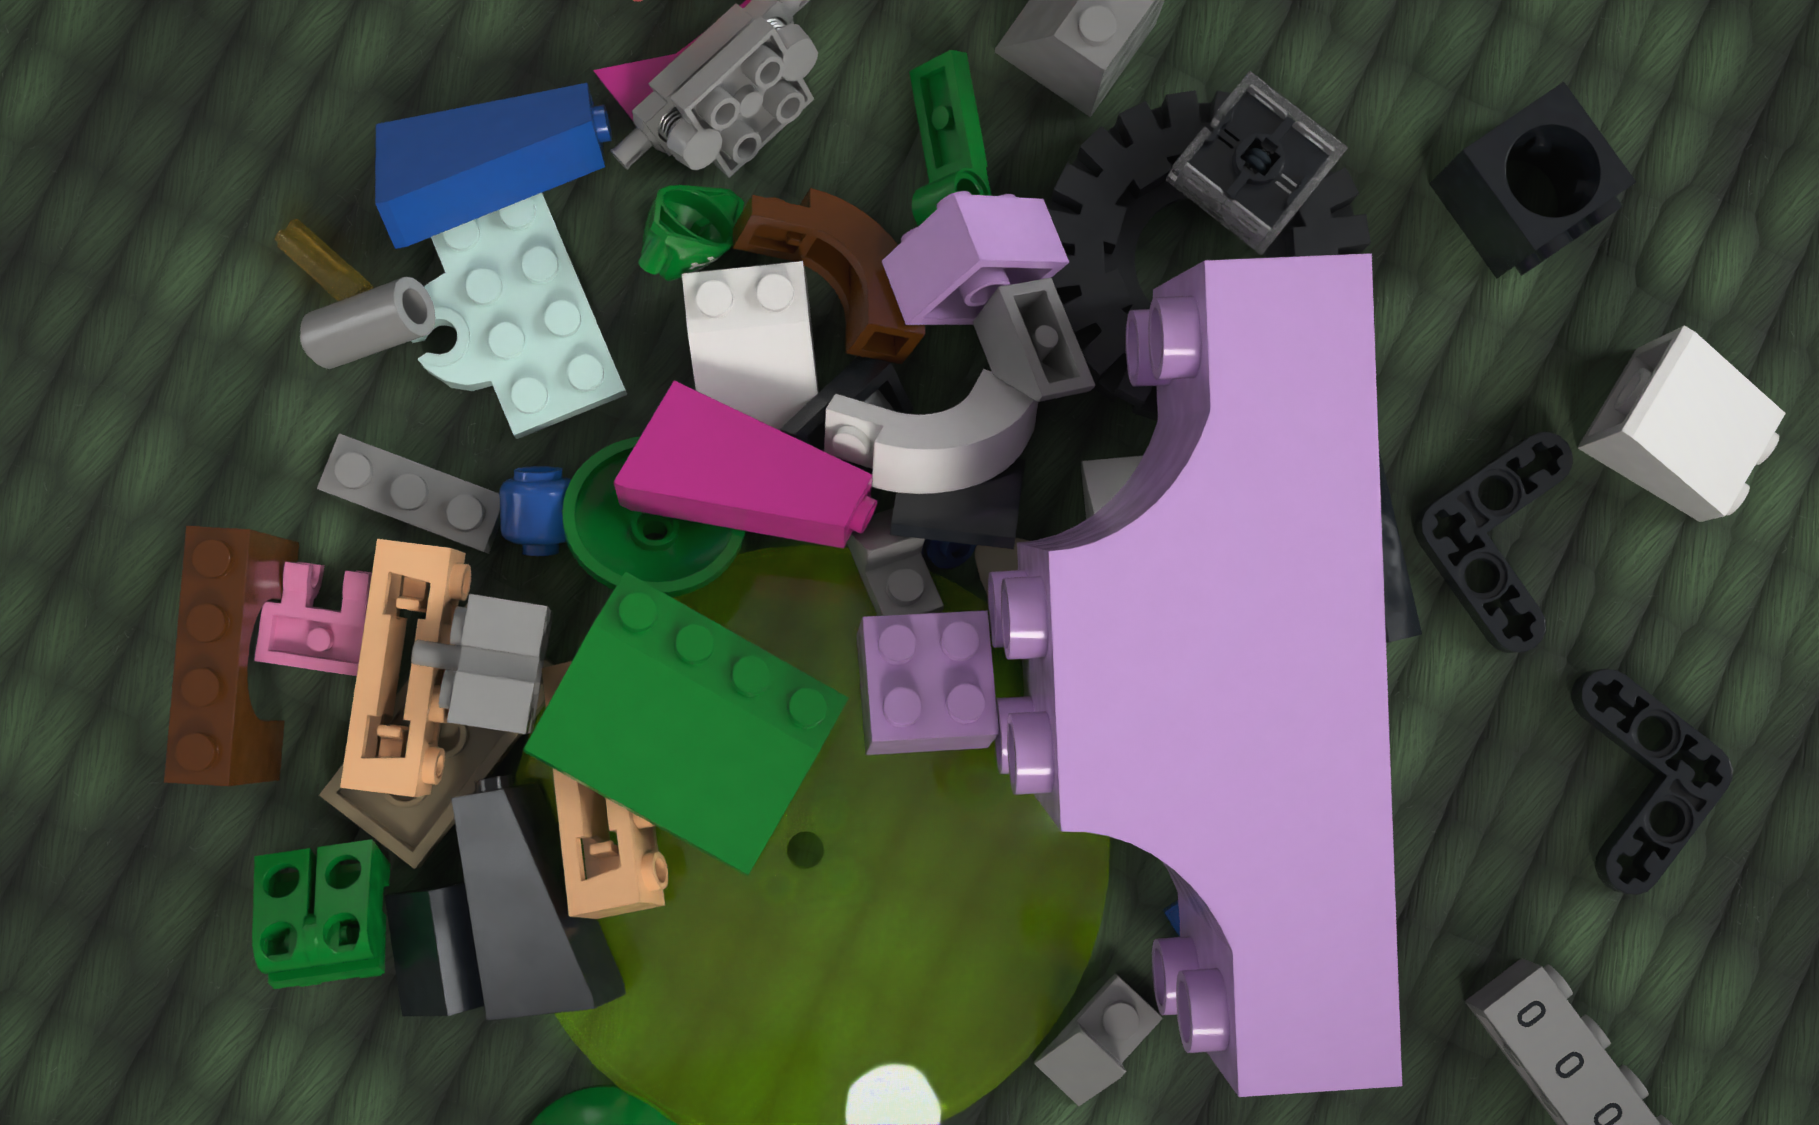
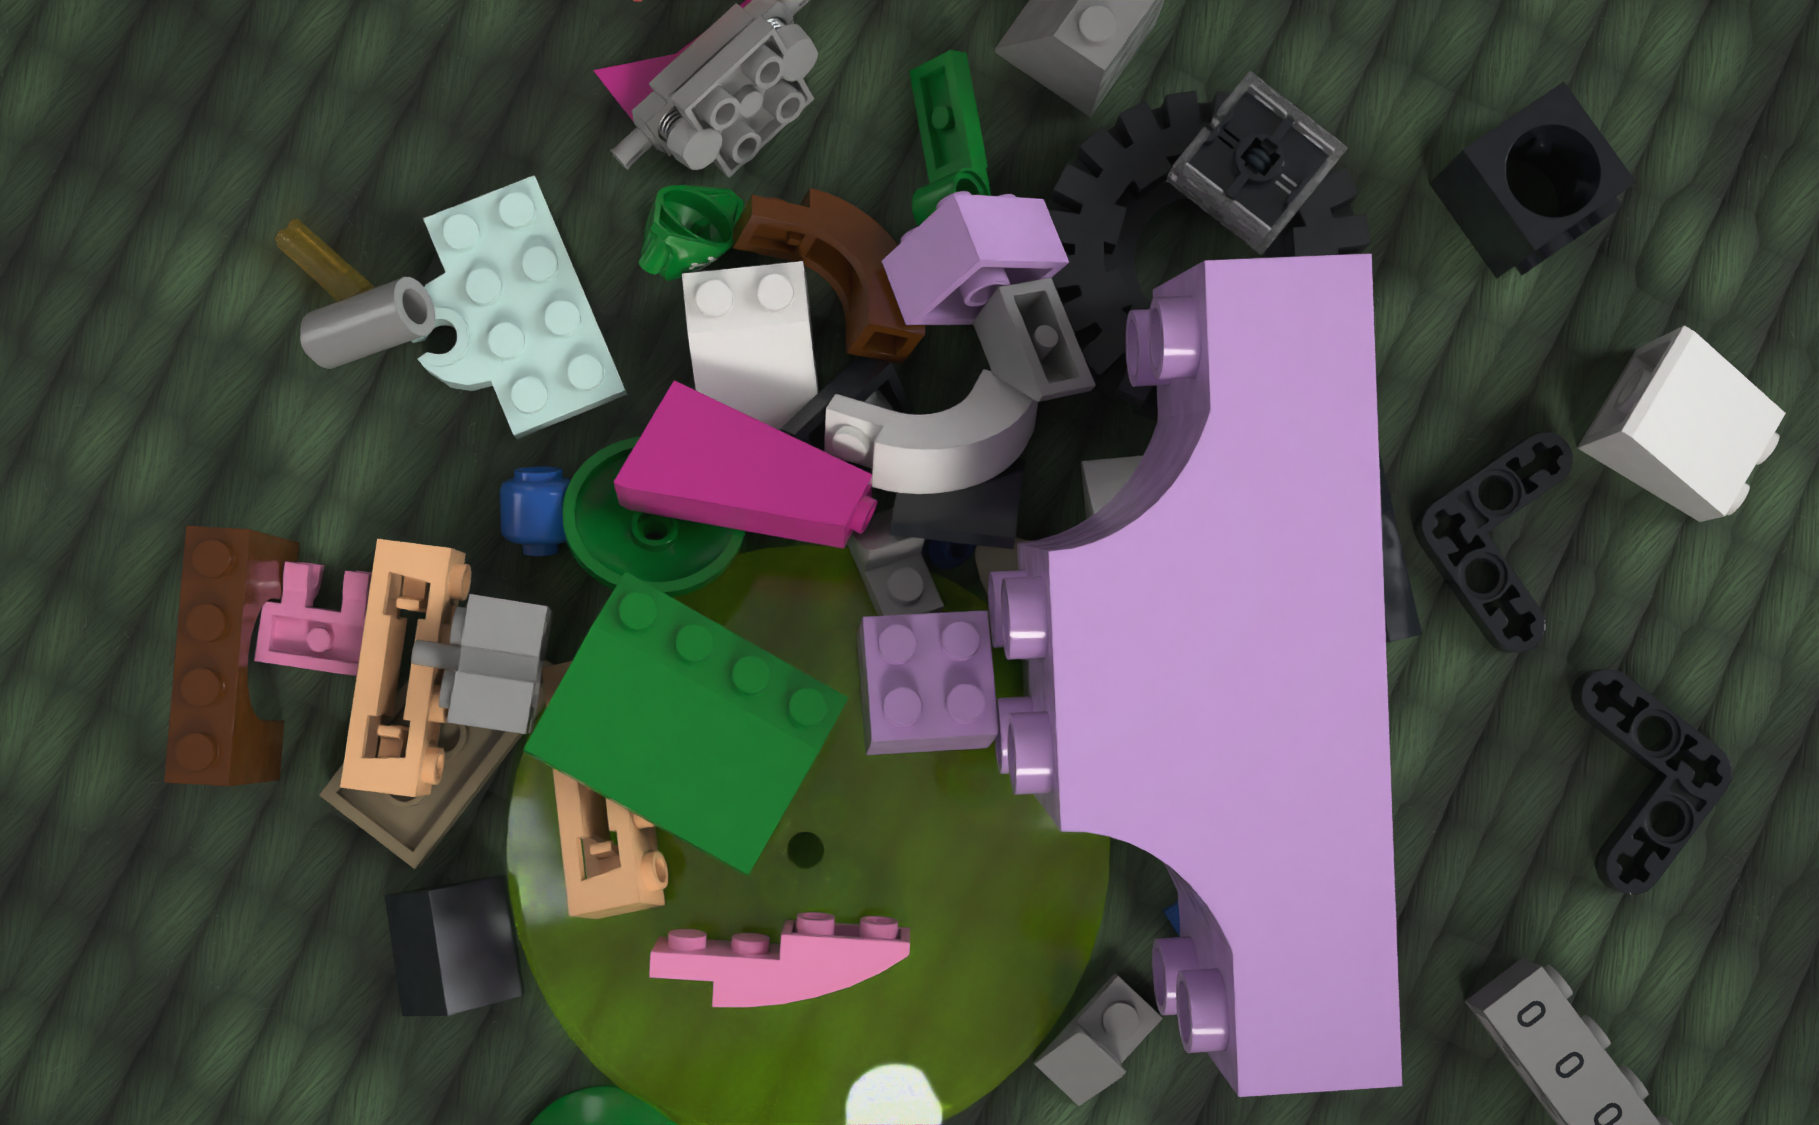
(323, 918): green hips -> none
(412, 493): light grey plate -> none
(482, 158): blue slope -> none
(524, 940): black slope -> none
(810, 961): none -> bright pink slope

